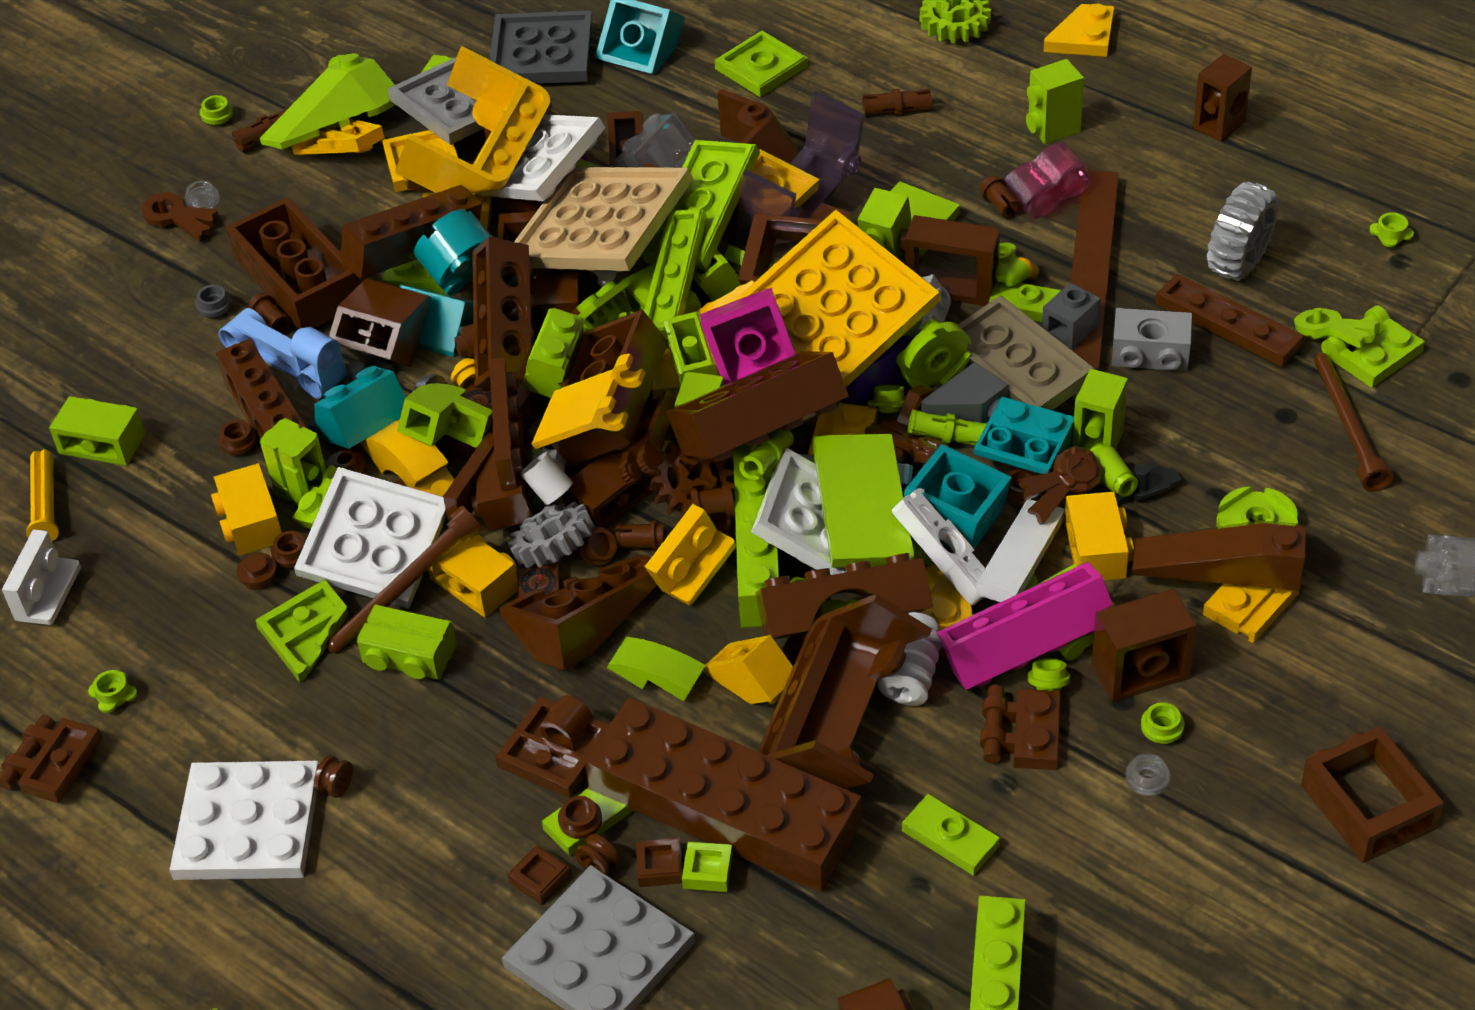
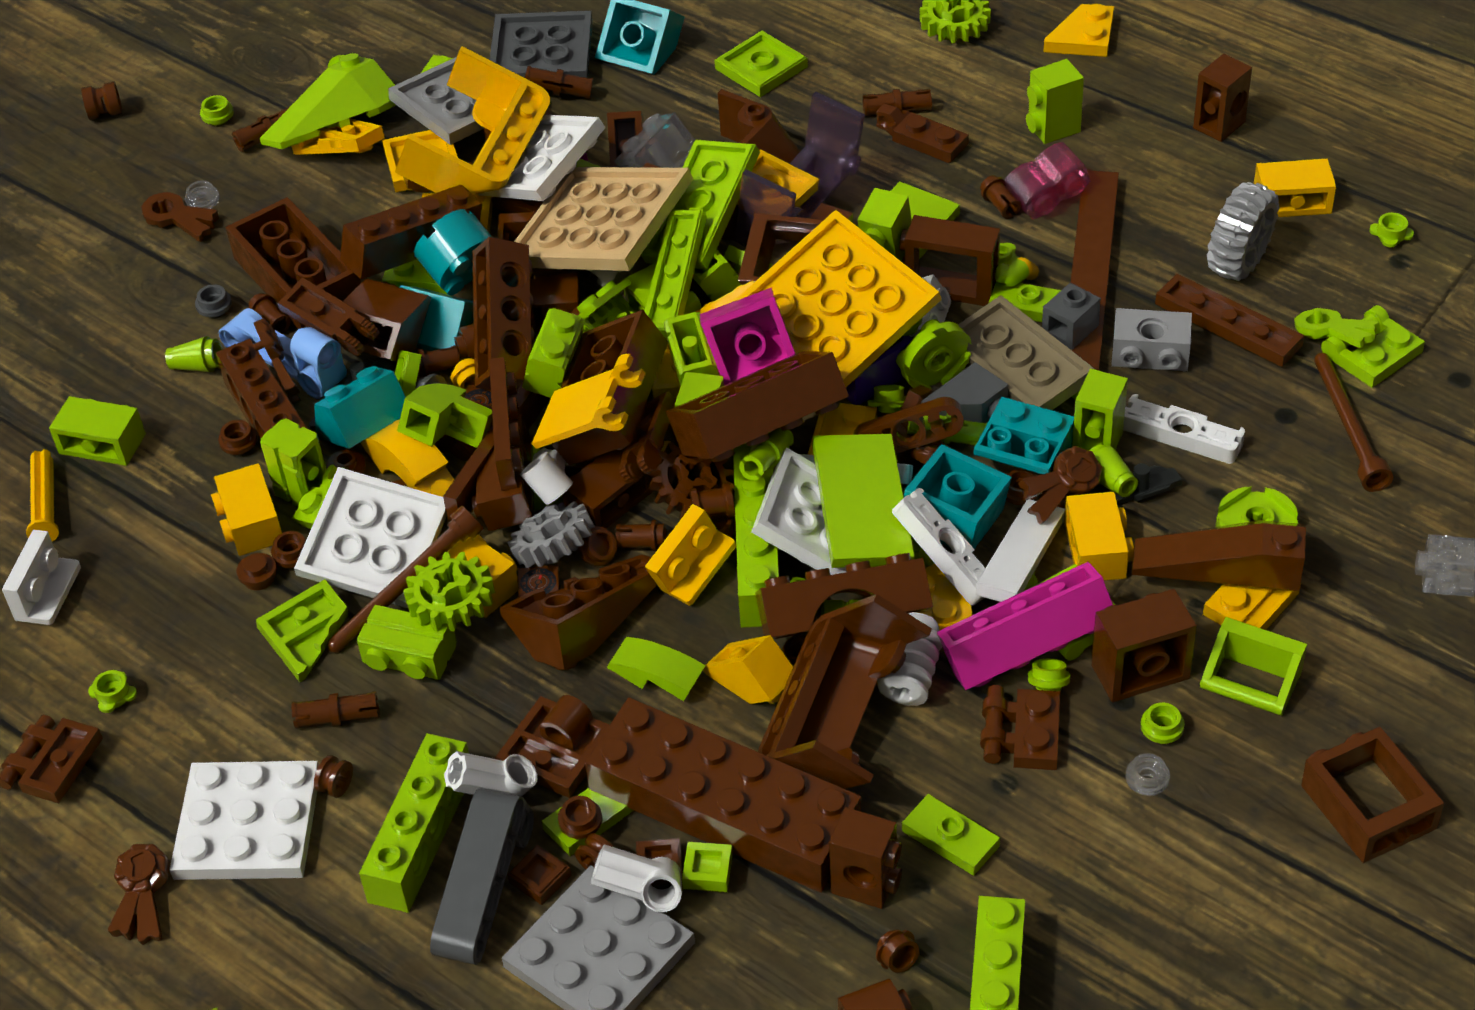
(94, 102): none -> reddish brown wheel
(140, 875): none -> reddish brown piece
(194, 355): none -> lime cone
(274, 349): none -> reddish brown piece
(327, 315): none -> reddish brown hinge
(335, 709): none -> reddish brown pin
(407, 370): none -> lime tile
(412, 828): none -> lime brick
(438, 360): none -> reddish brown pin
(449, 591): none -> lime gear
(469, 772): none -> white piece
(478, 873): none -> dark grey beam
(560, 82): none -> reddish brown pin
(633, 877): none -> white piece
(864, 858): none -> reddish brown brick
(897, 950): none -> reddish brown plate
(921, 133): none -> reddish brown hinge
(938, 431): none -> reddish brown beam
(1204, 439): none -> white piece
(1258, 650): none -> lime tile
(1301, 186): none -> yellow brick

